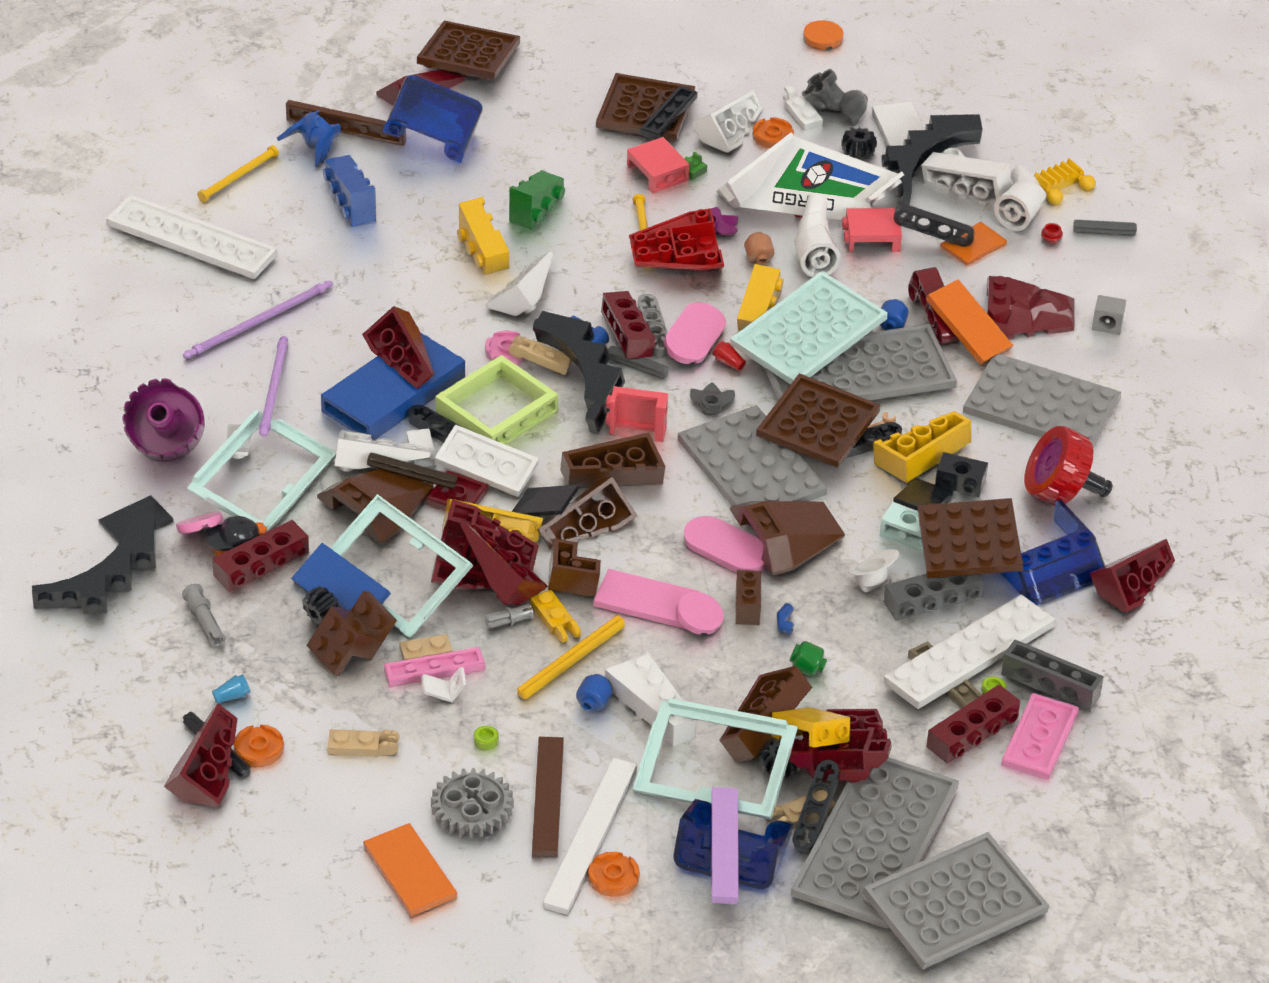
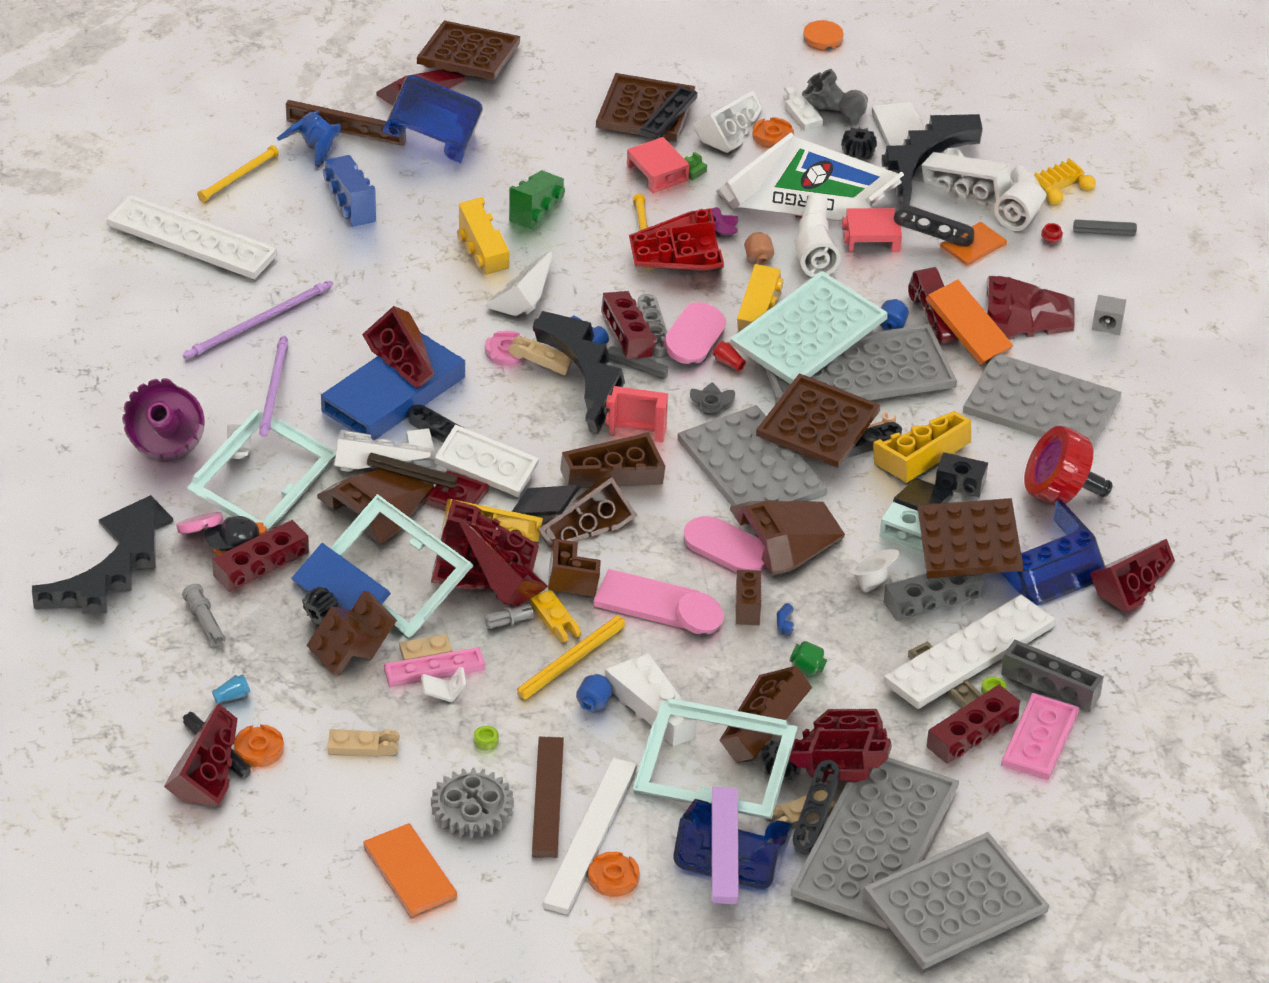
(543, 407): yellowish green window -> none
(823, 726): yellow panel -> none

